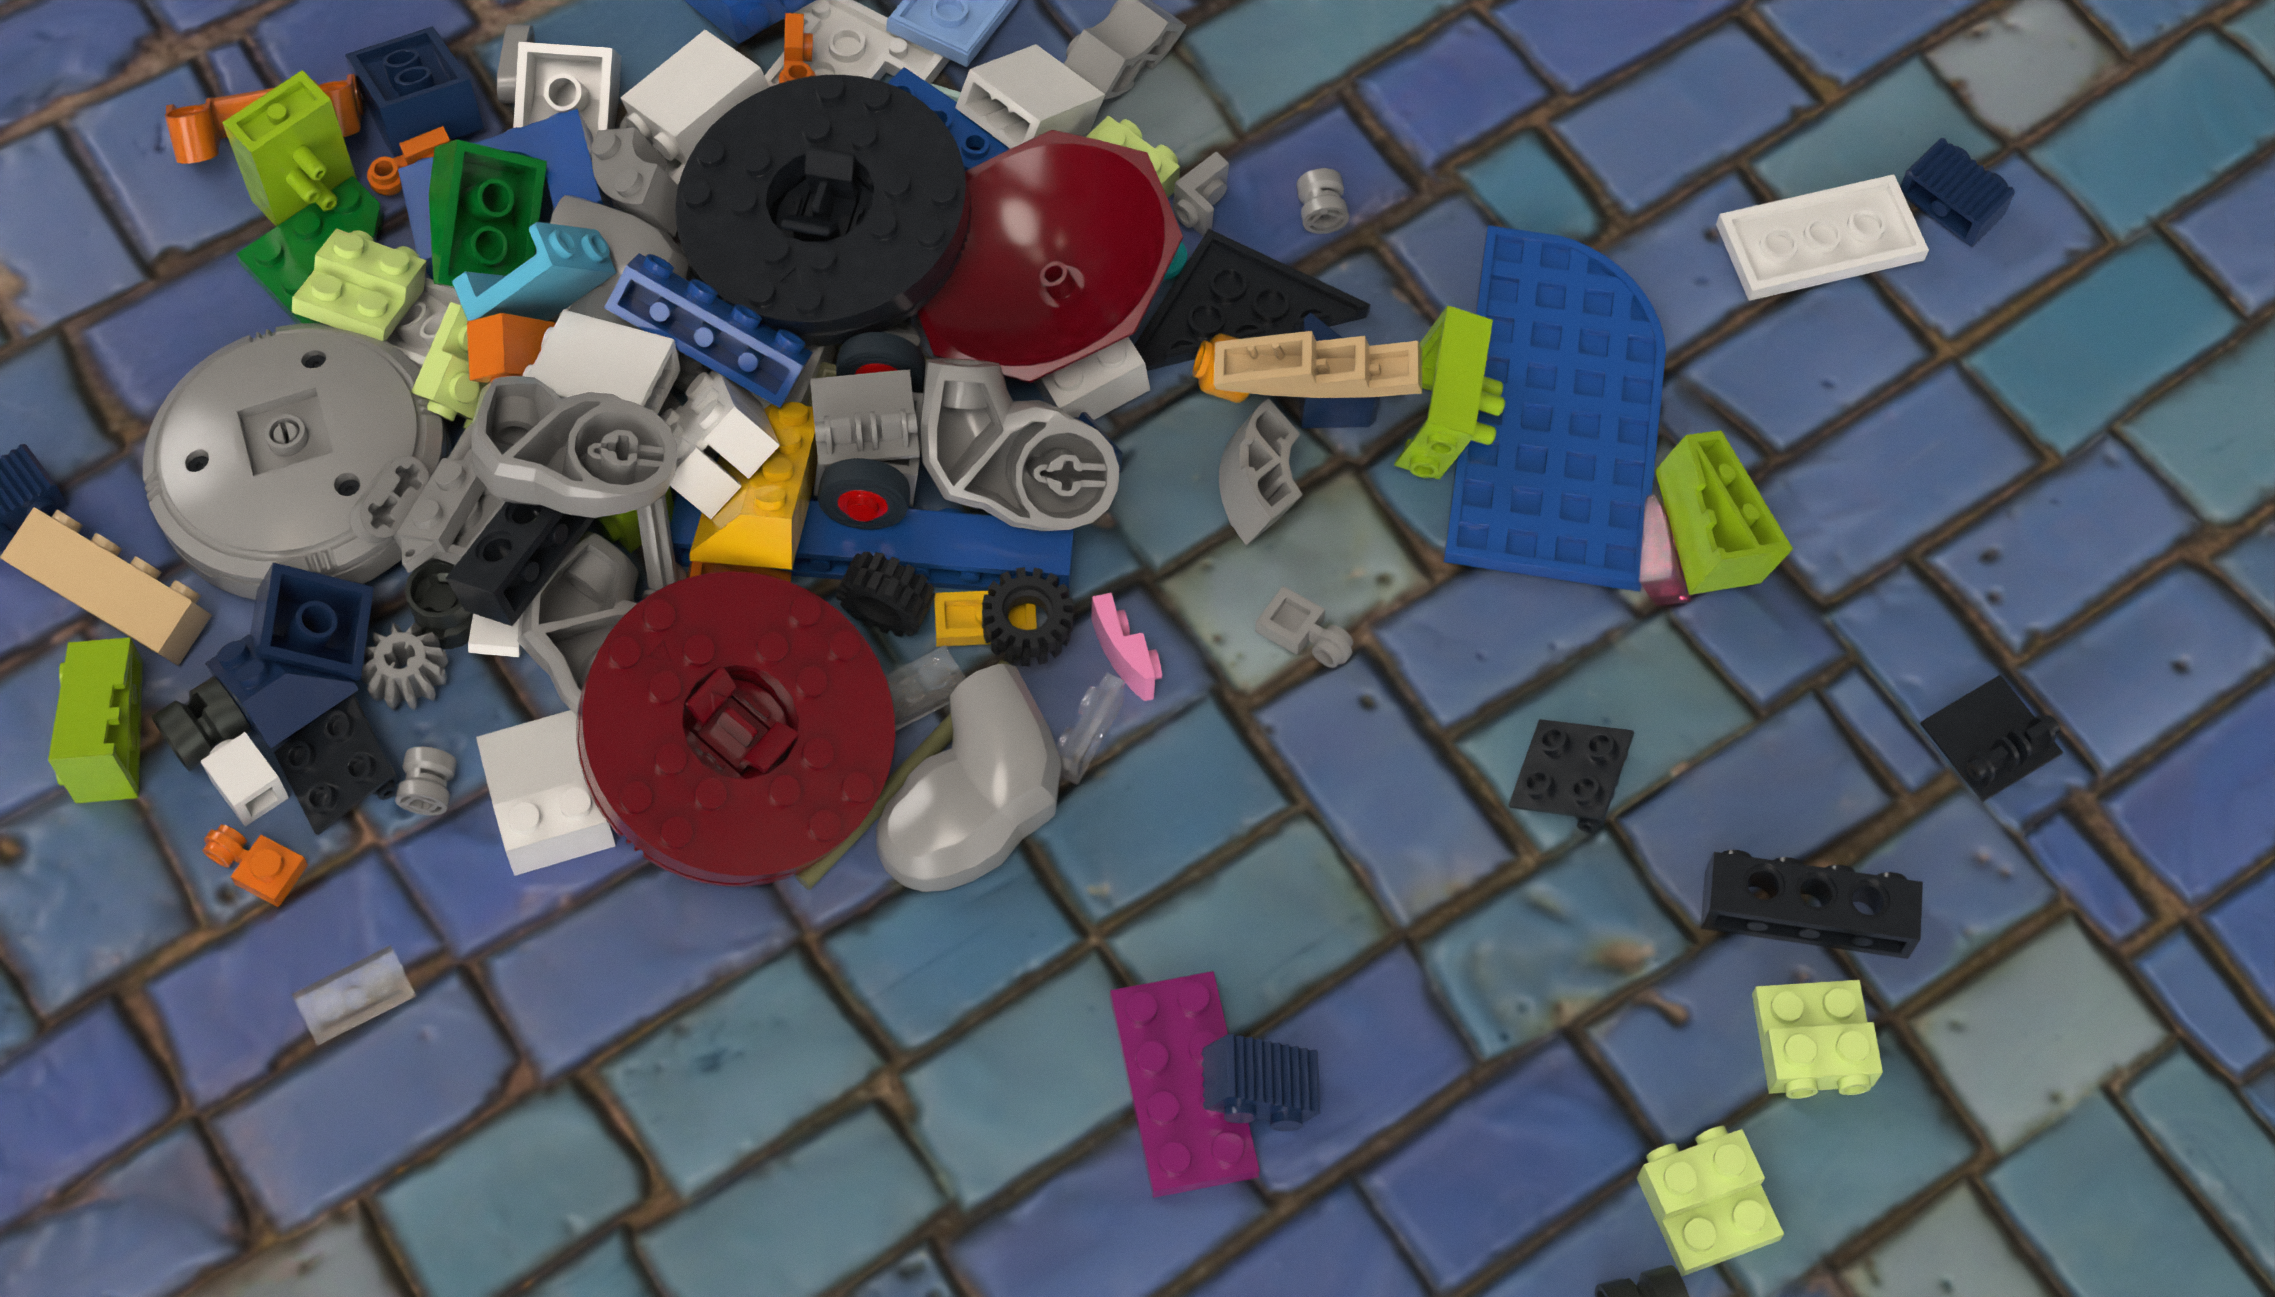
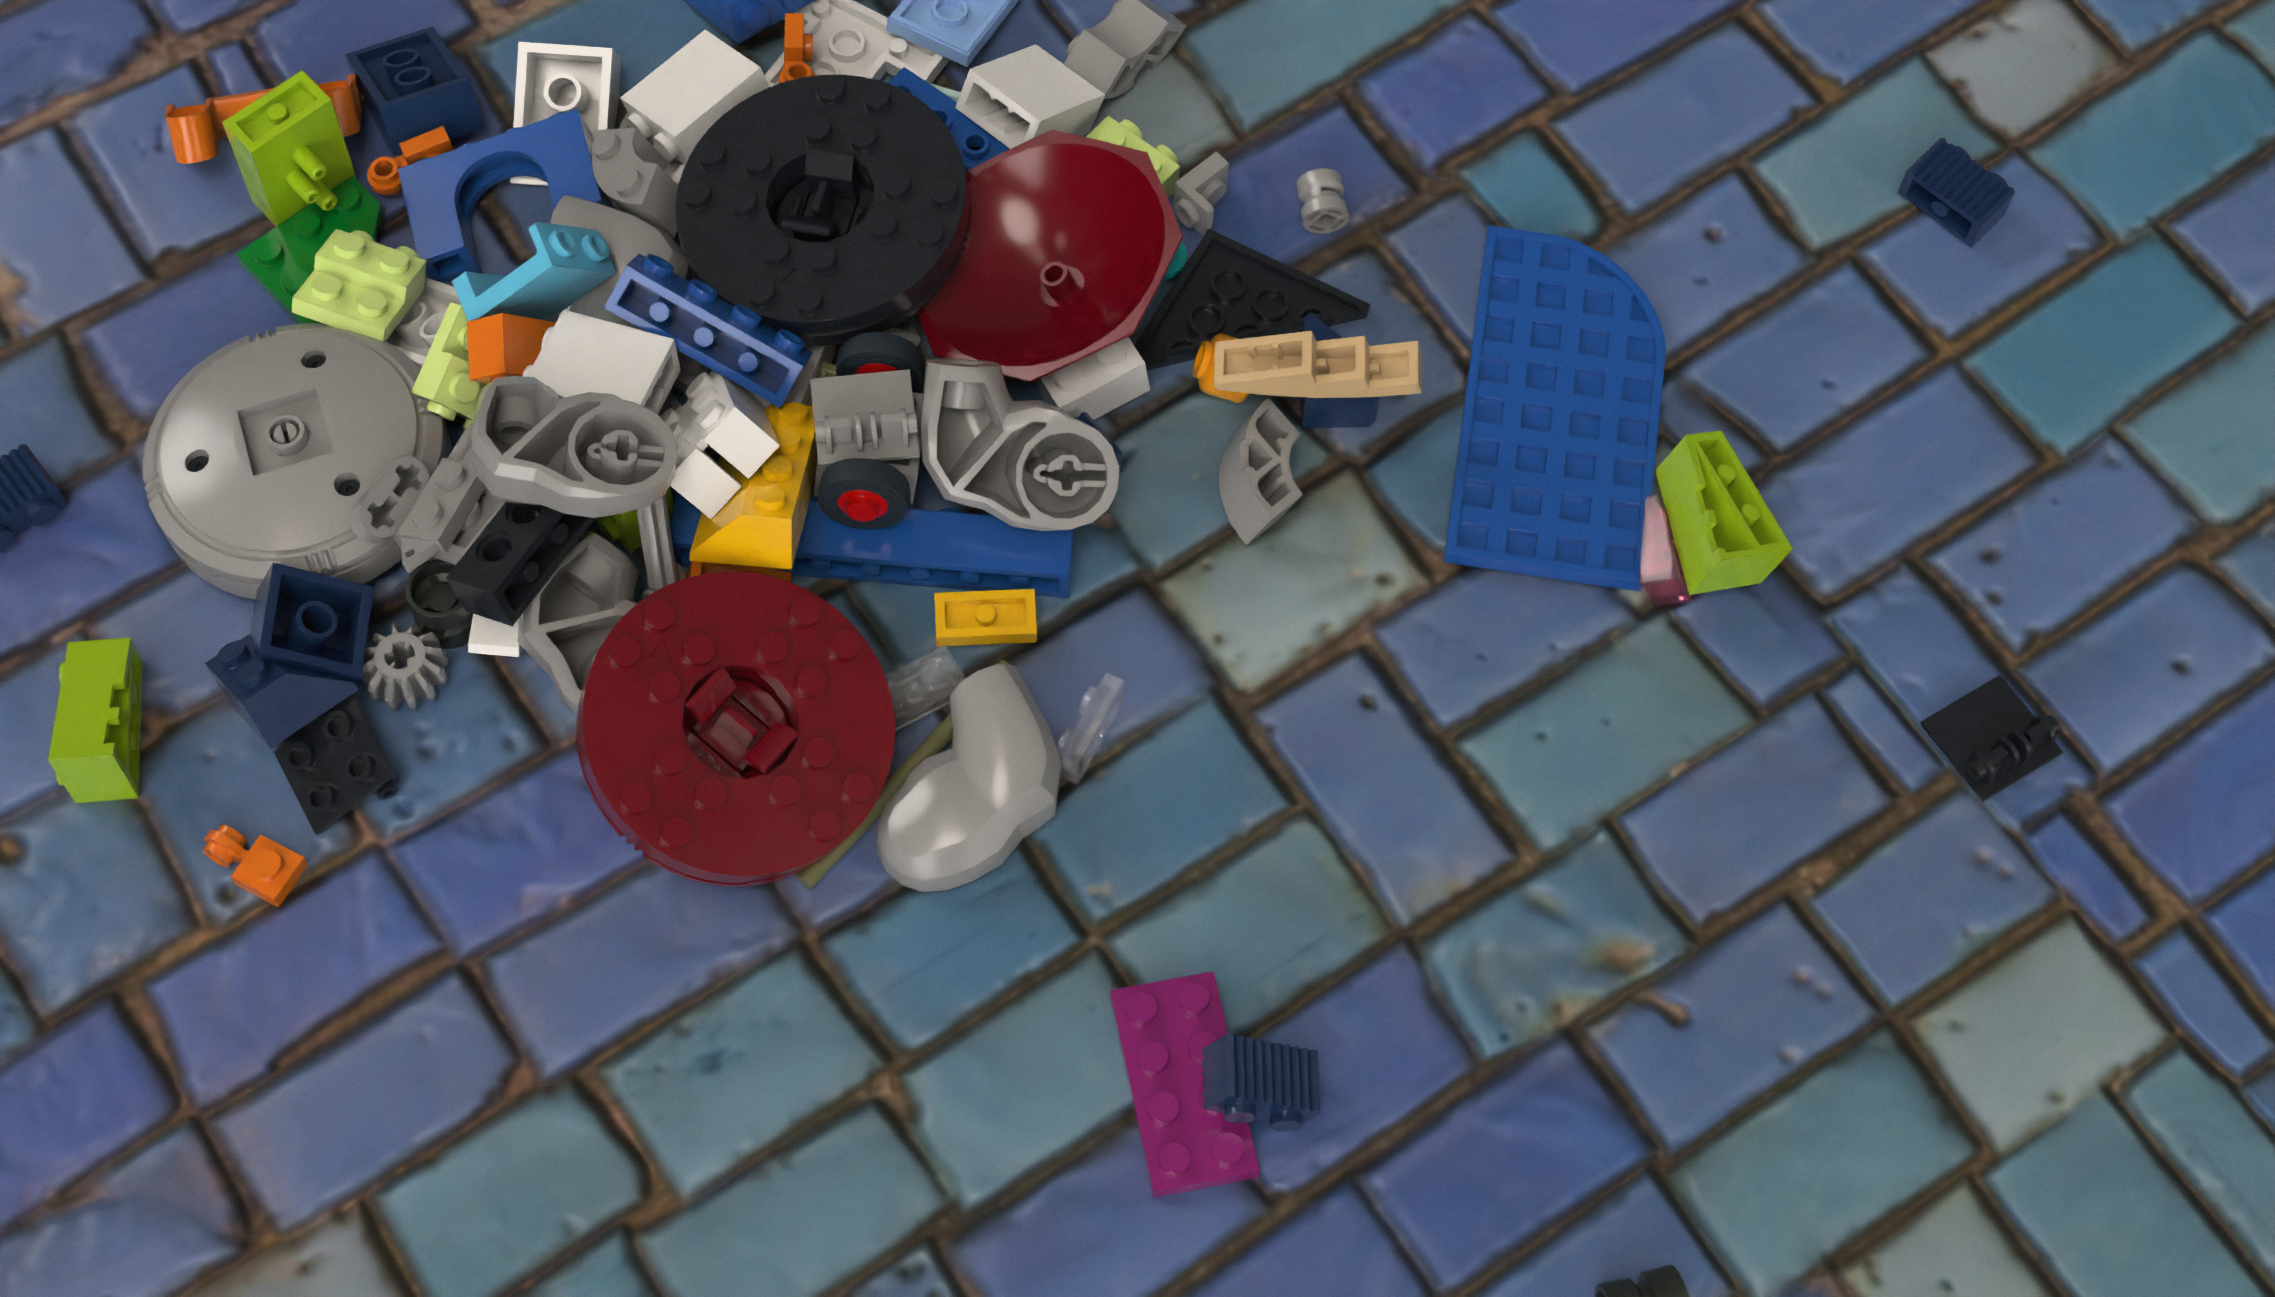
(106, 585): tan brick -> none
(200, 723): pearl dark grey wheel -> none
(244, 778): white brick -> none
(353, 995): clear plate -> none
(426, 781): light grey wheel -> none
(482, 209): green slope -> none
(508, 60): light grey beam -> none
(542, 794): white slope -> none
(885, 594): black tyre -> none
(1022, 642): black tyre -> none
(1125, 651): bright pink slope -> none
(1295, 620): light grey plate -> none
(1454, 372): lime piece -> none
(1572, 771): black hinge -> none
(1709, 1199): yellowish green plate -> none
(1786, 917): black brick -> none
(1816, 1038): yellowish green plate -> none
(1821, 237): white plate -> none

